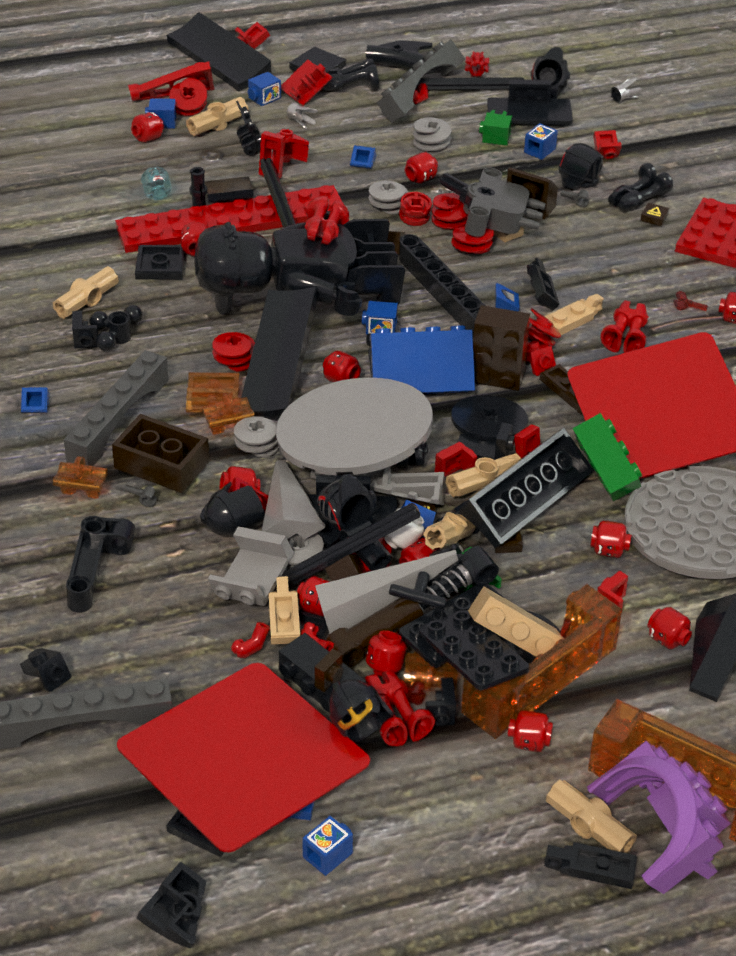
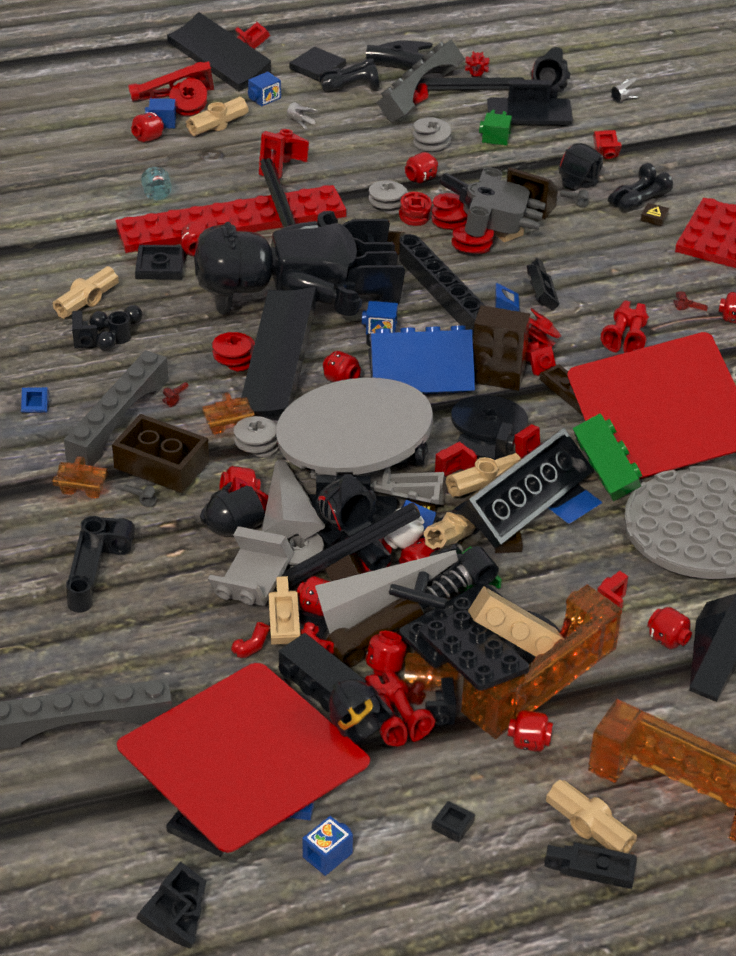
(47, 666): black bracket -> none
(172, 396): none -> clear red hand
(198, 188): black pin -> none
(208, 389): clear orange slope -> none
(229, 189): black tile -> none
(248, 133): black hinge -> none
(306, 82): red hinge -> none
(318, 226): red piece -> none
(328, 670): dark brown plate -> none
(363, 157): blue slope -> none
(453, 821): none -> black tile
(540, 141): blue brick -> none
(574, 504): none -> blue sticker
(576, 313): tan hinge -> none
(610, 539): red head -> none
(681, 803): medium lavender piece -> none

